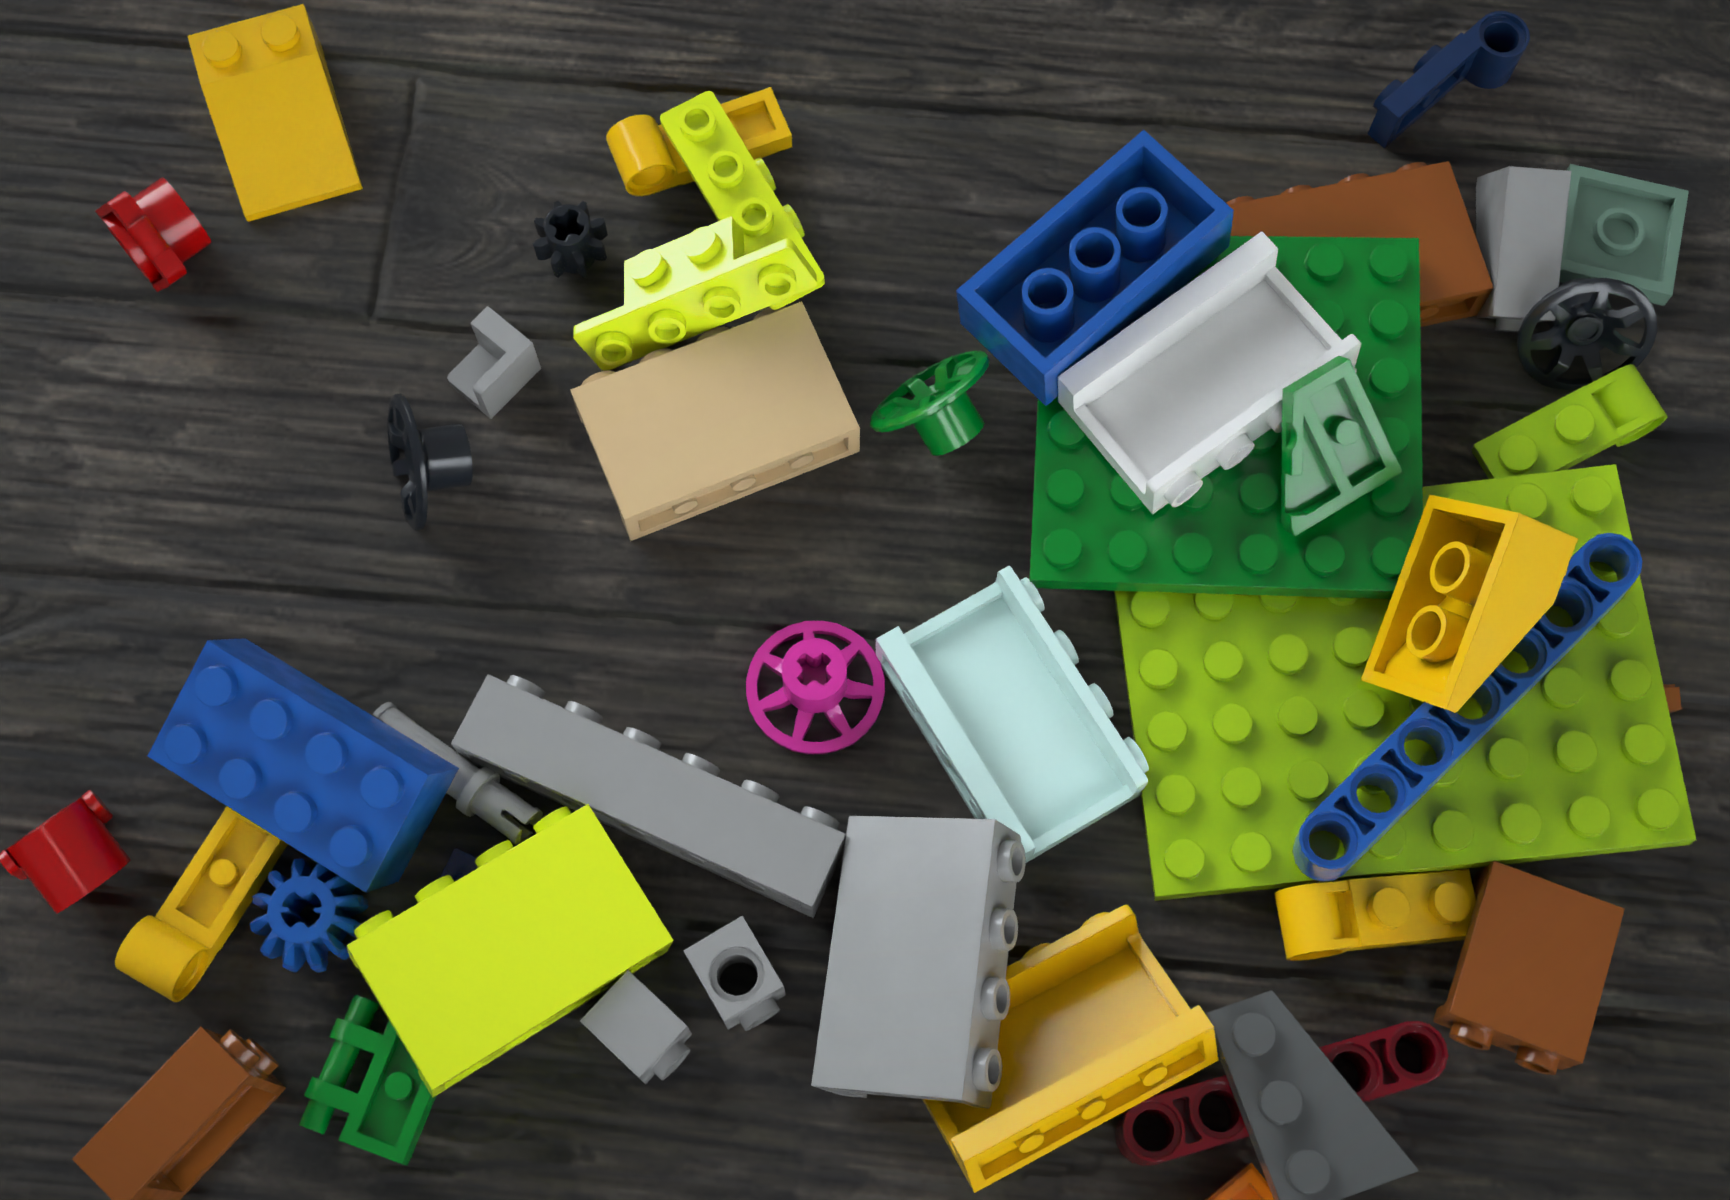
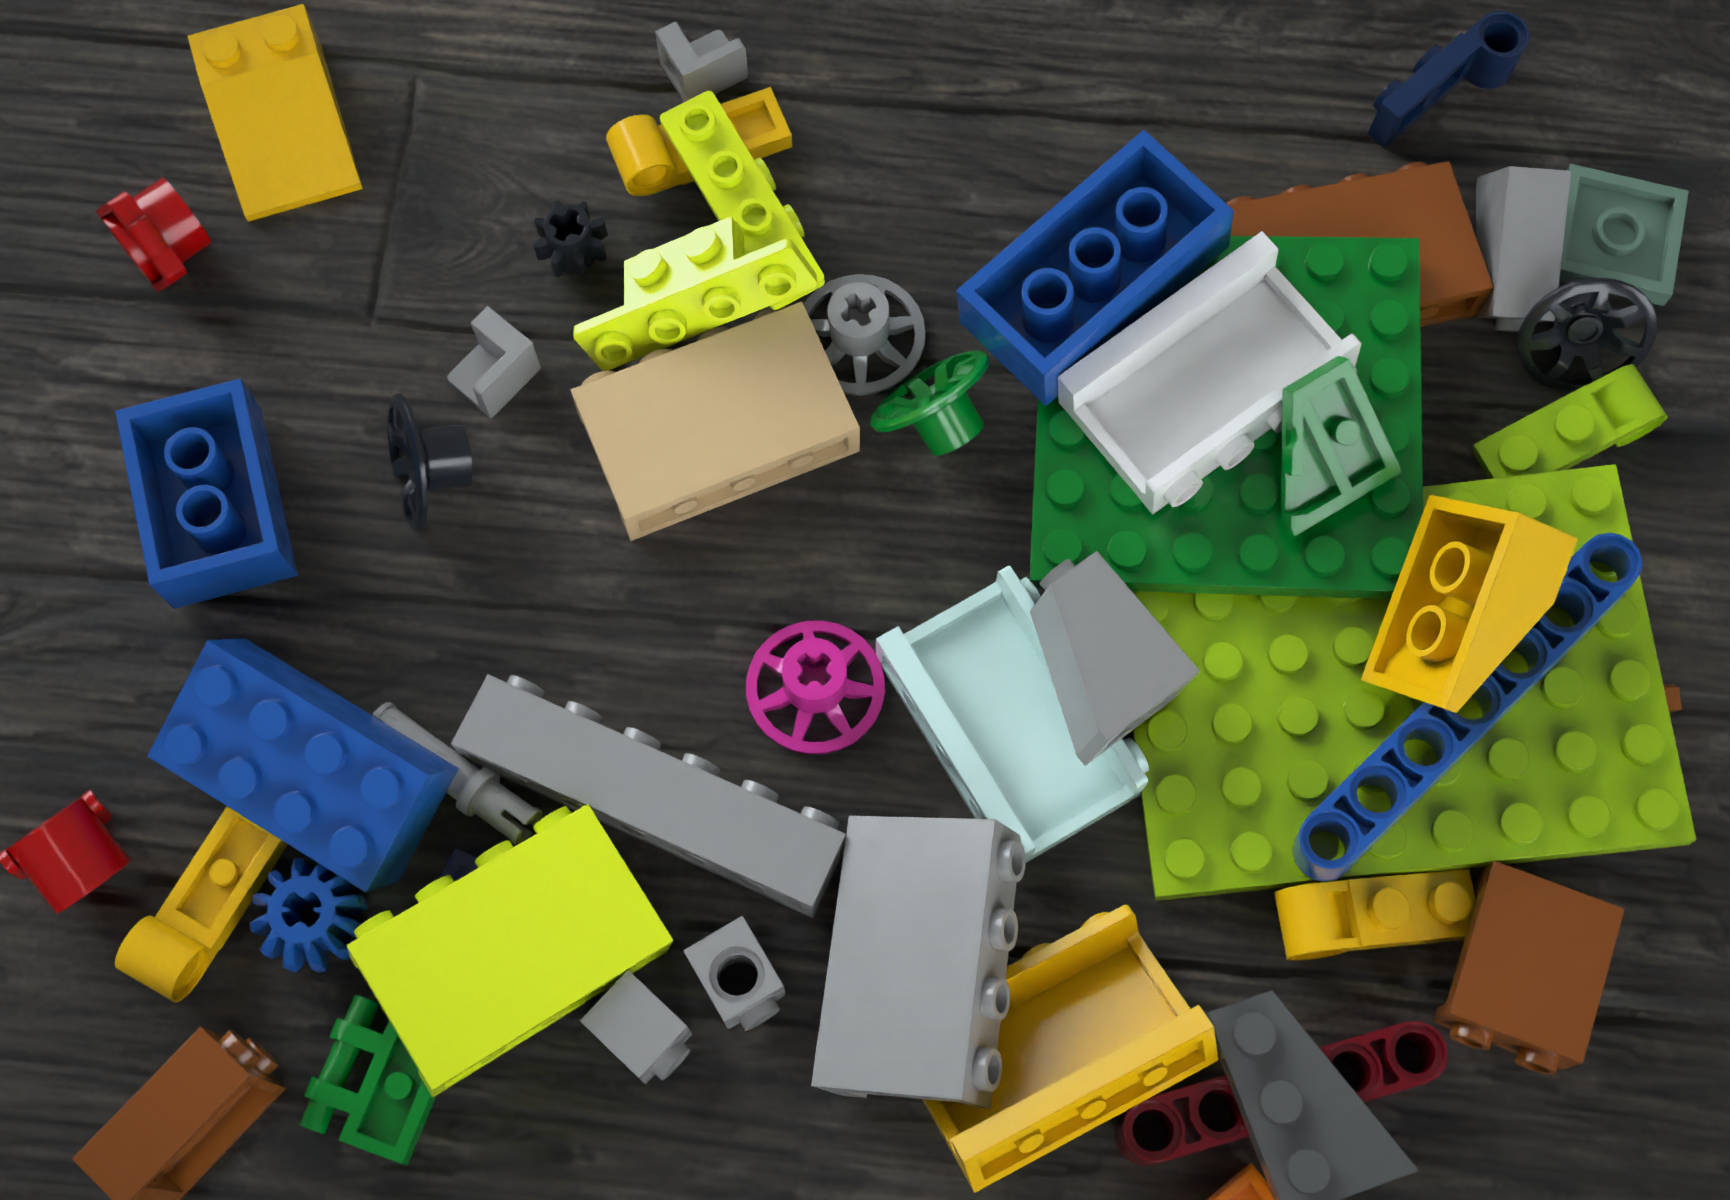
(205, 494): none -> blue brick
(702, 64): none -> light grey panel
(861, 326): none -> light grey wheel
(1104, 654): none -> light grey slope

